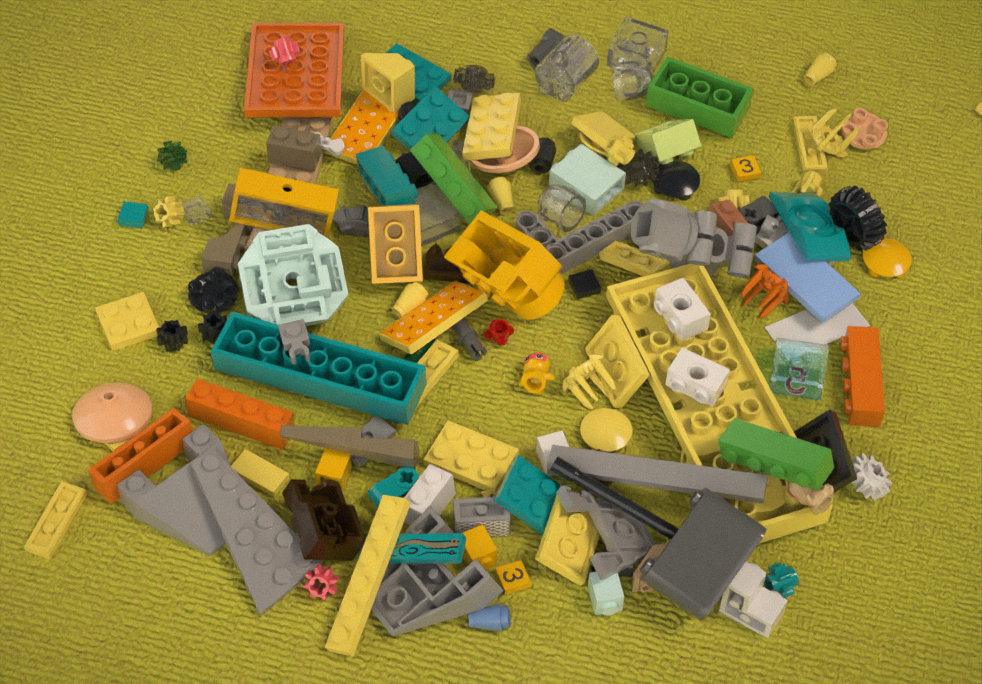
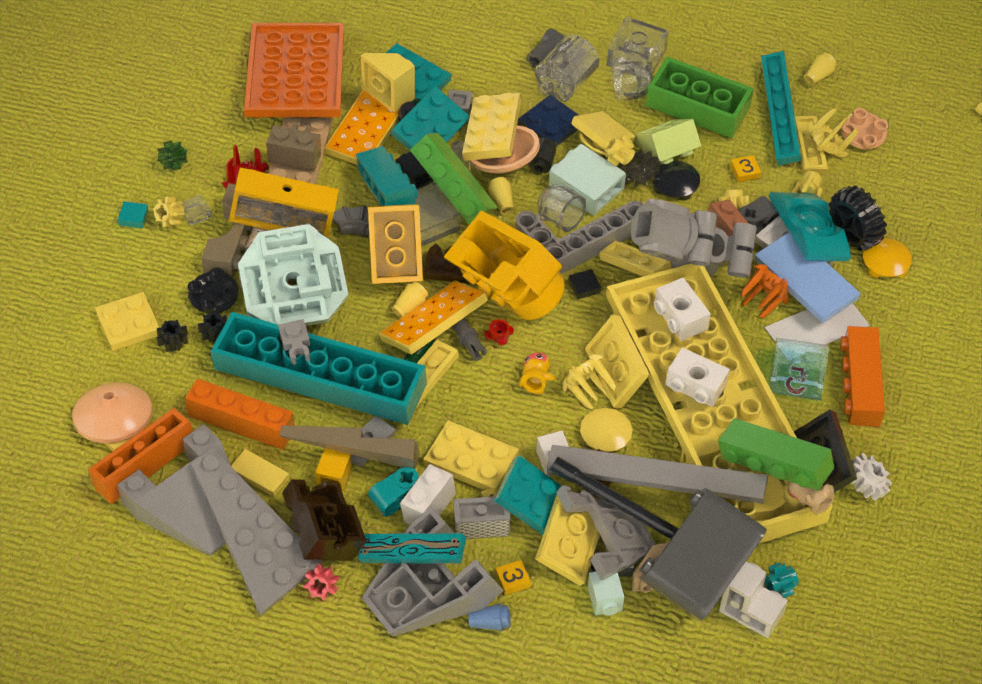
(55, 520): light yellow tile -> none
(235, 164): none -> red piece
(284, 51): coral gear -> none
(334, 146): white piece -> none
(367, 575): light yellow plate -> none
(474, 78): clear smoke gear -> none
(479, 547): yellow brick -> none
(550, 120): none -> dark blue plate
(768, 224): light grey hinge -> none
(781, 108): none -> teal plate

